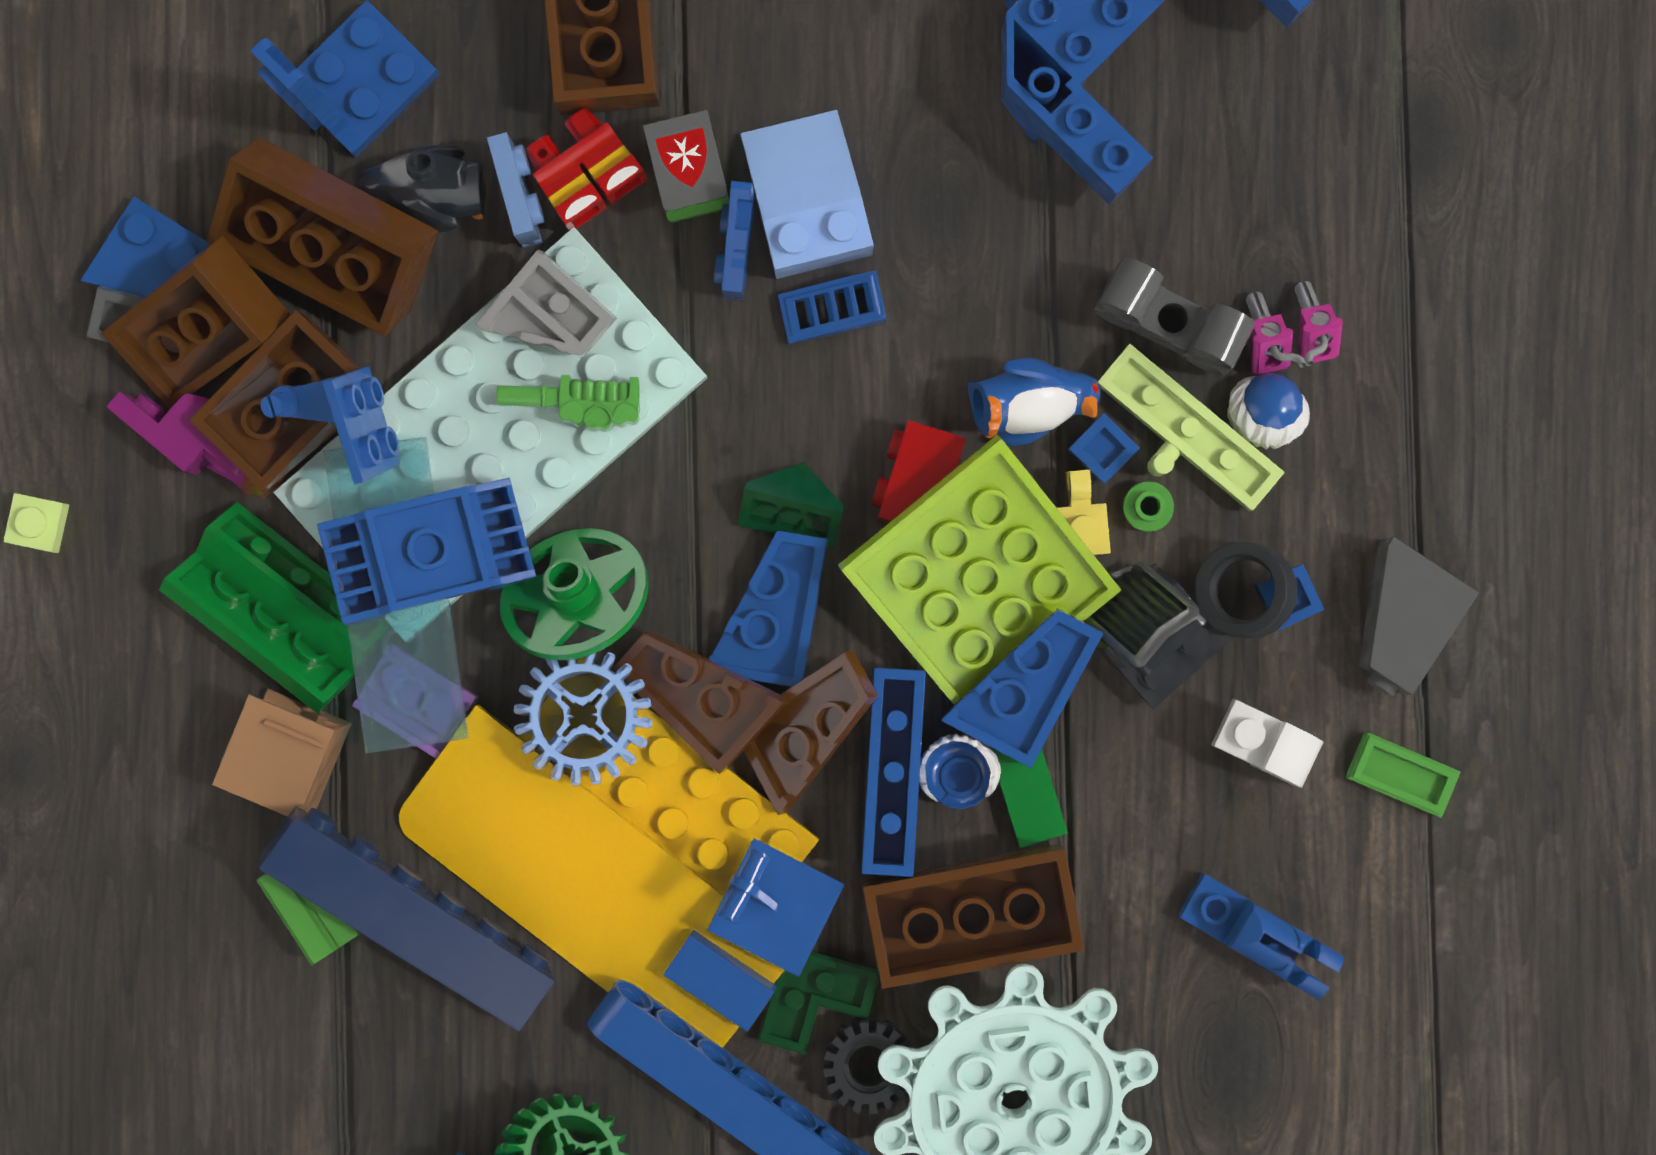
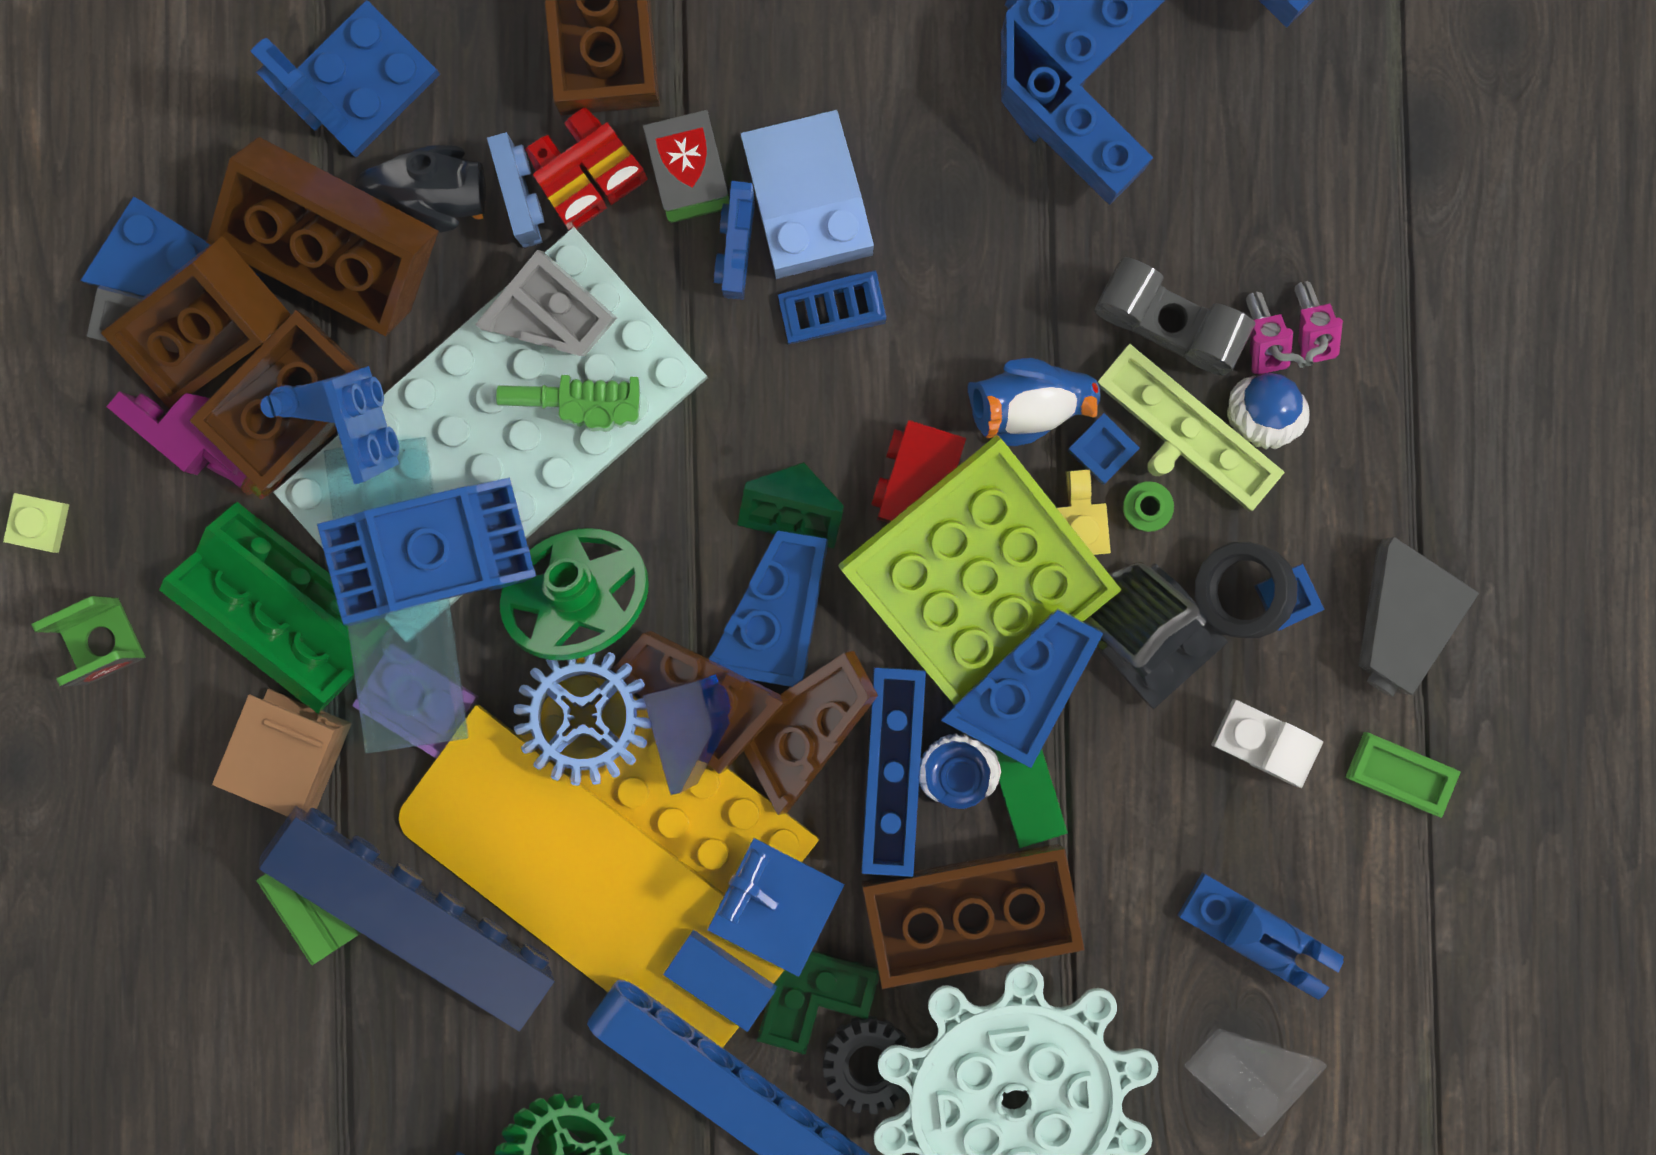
(75, 626): none -> bright green piece
(688, 727): none -> clear blue slope
(1253, 1076): none -> clear wing

